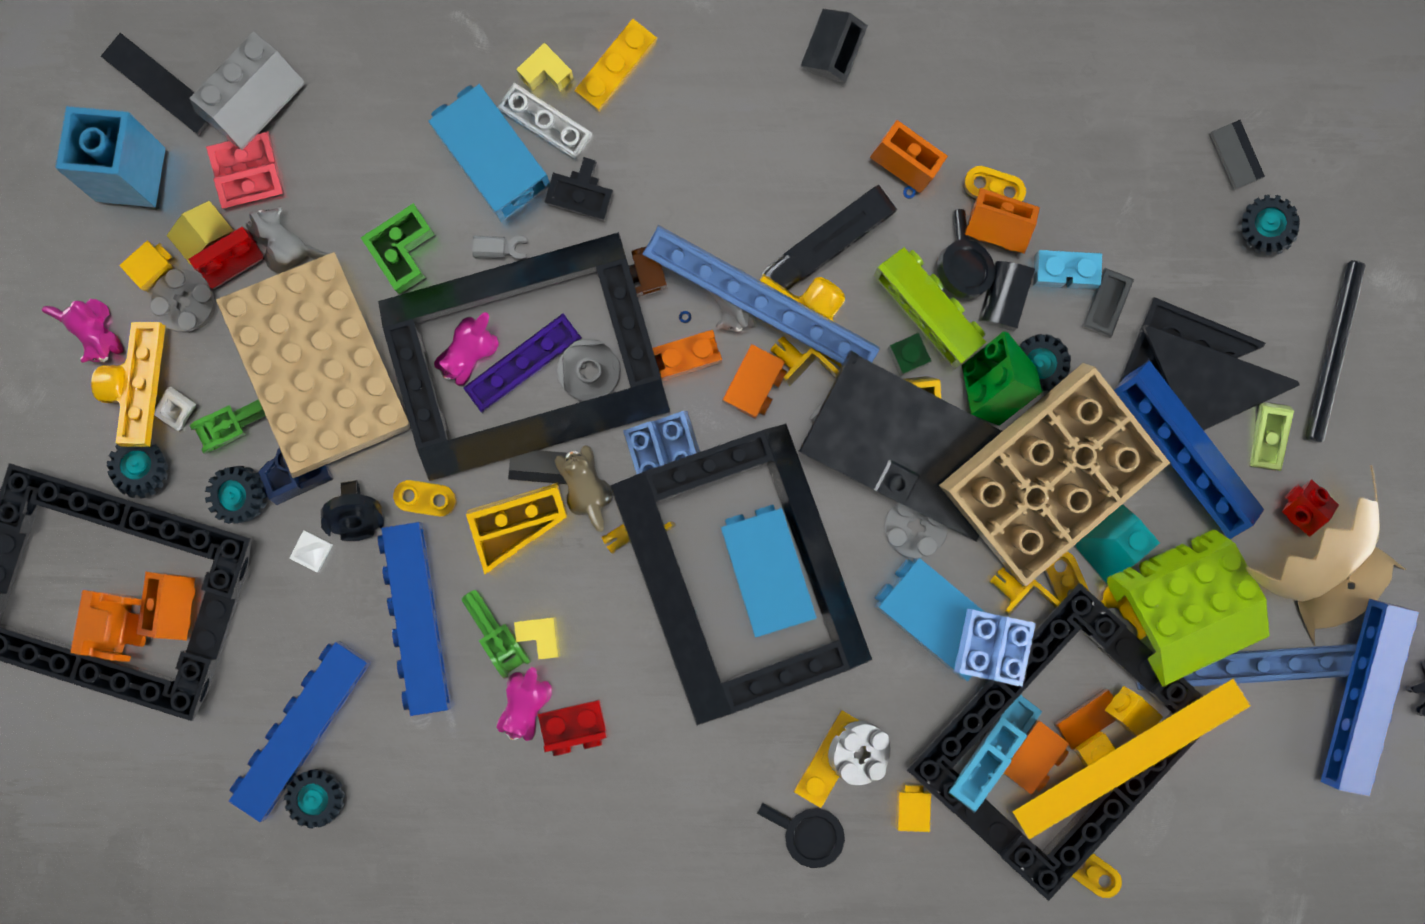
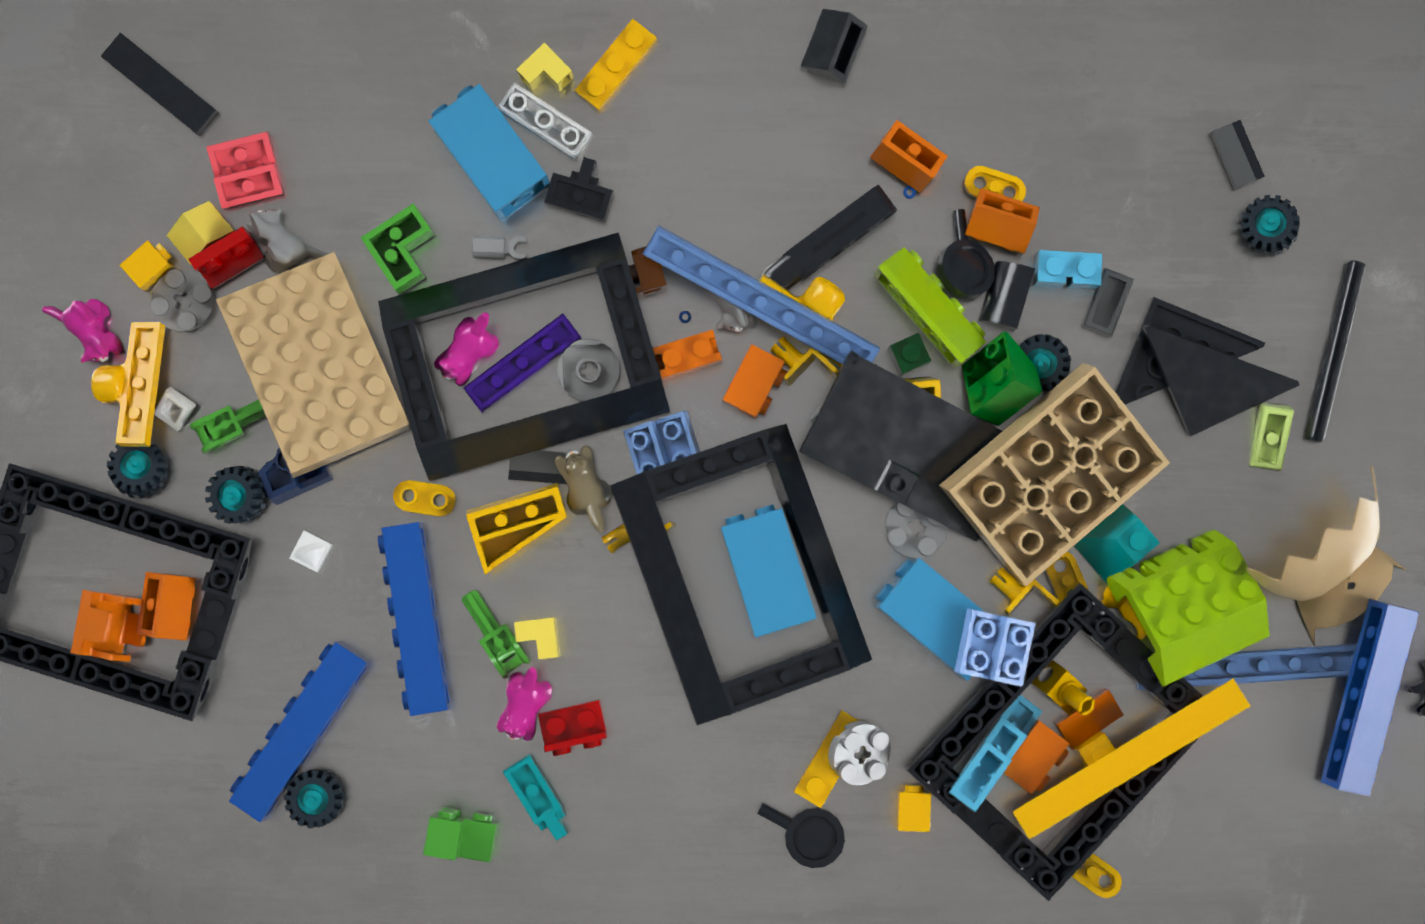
(110, 156): dark azure brick -> none
(246, 91): light grey slope -> none
(352, 514): black tile -> none
(460, 836): none -> bright green brick
(536, 796): none -> teal hinge
(1065, 690): none -> yellow bracket
(1133, 712): yellow brick -> none
(1189, 450): blue brick -> none
(1309, 507): red brick -> none

